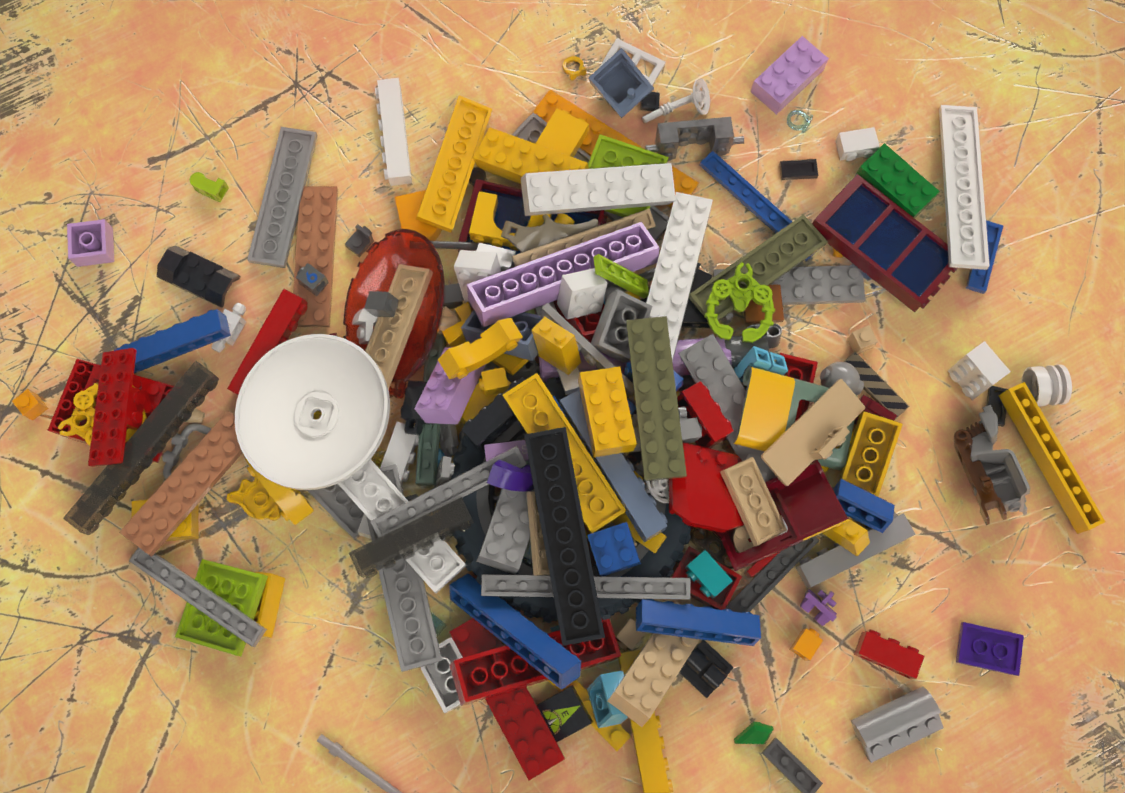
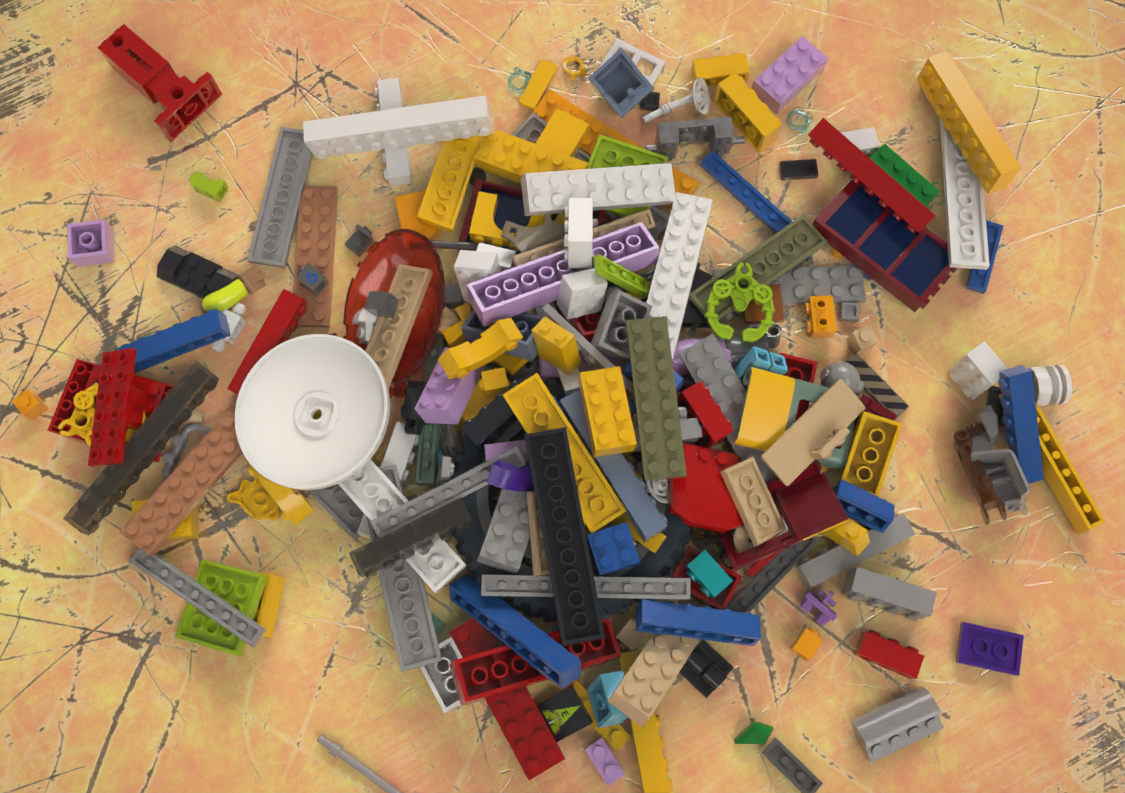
(158, 82): none -> red brick
(234, 292): none -> neon yellow piece
(399, 127): none -> white brick
(527, 75): none -> clear light blue piece
(538, 84): none -> yellow tile
(579, 233): none -> white brick
(604, 761): none -> lavender brick
(719, 68): none -> yellow brick
(747, 112): none -> yellow brick
(821, 316): none -> light orange brick
(849, 312): none -> light grey tile
(872, 176): none -> red brick
(889, 594): none -> light grey brick
(968, 123): none -> yellow brick
(1021, 420): none -> blue brick

